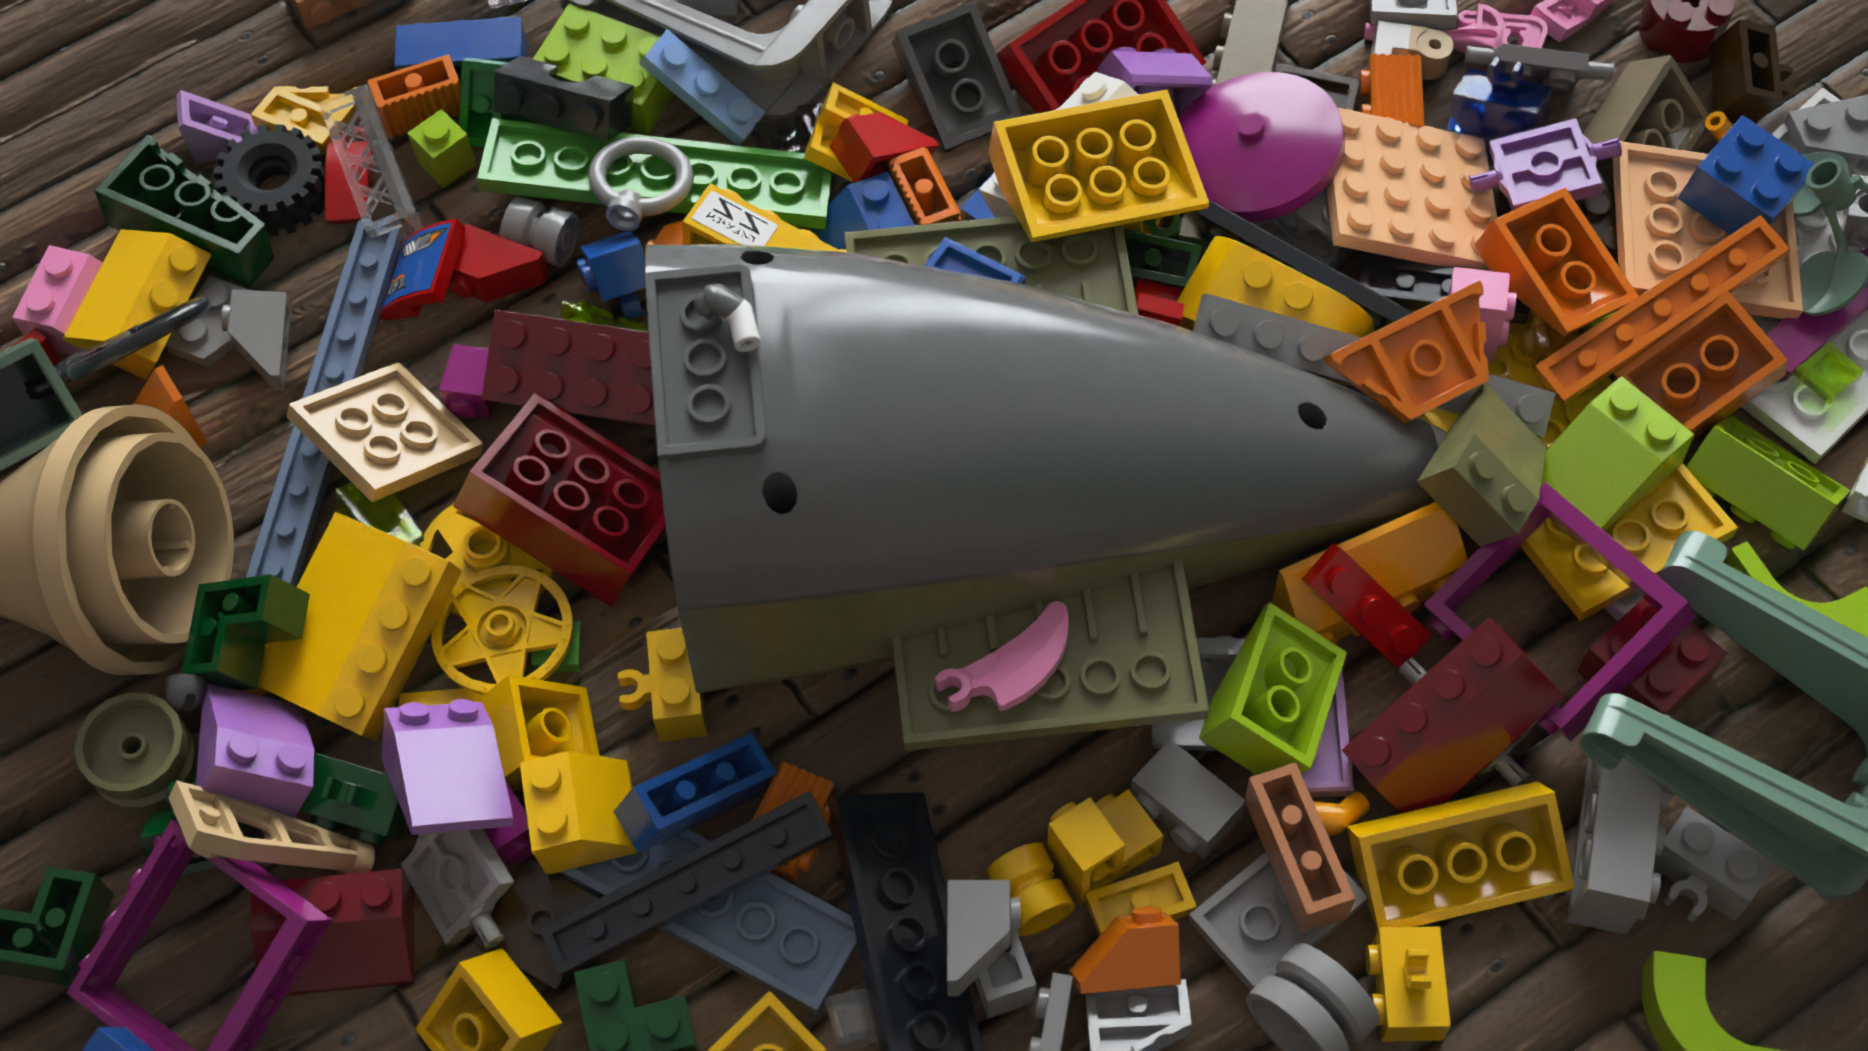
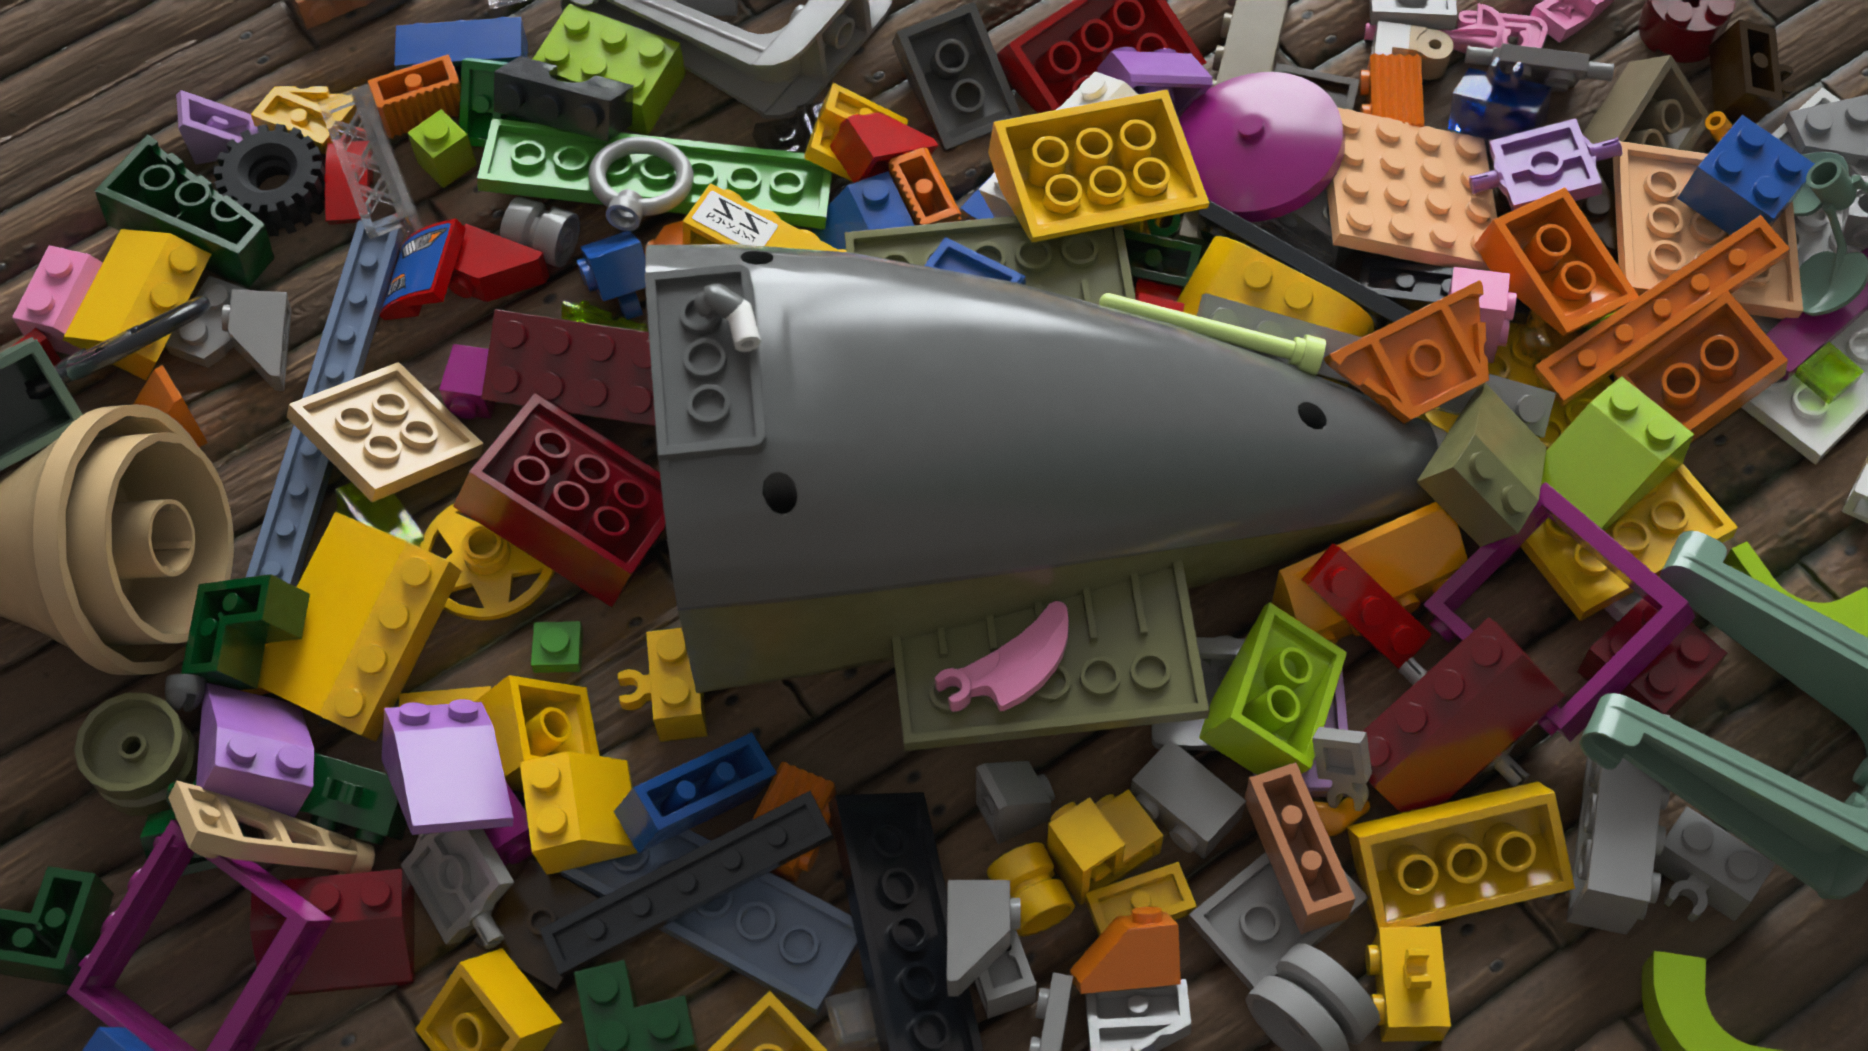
(502, 627): yellow wheel -> none
(702, 87): light blue plate -> none
(1012, 798): none -> light grey slope
(1302, 353): none -> yellowish green piece
(1346, 761): none -> light grey plate
(1766, 483): lime slope -> none

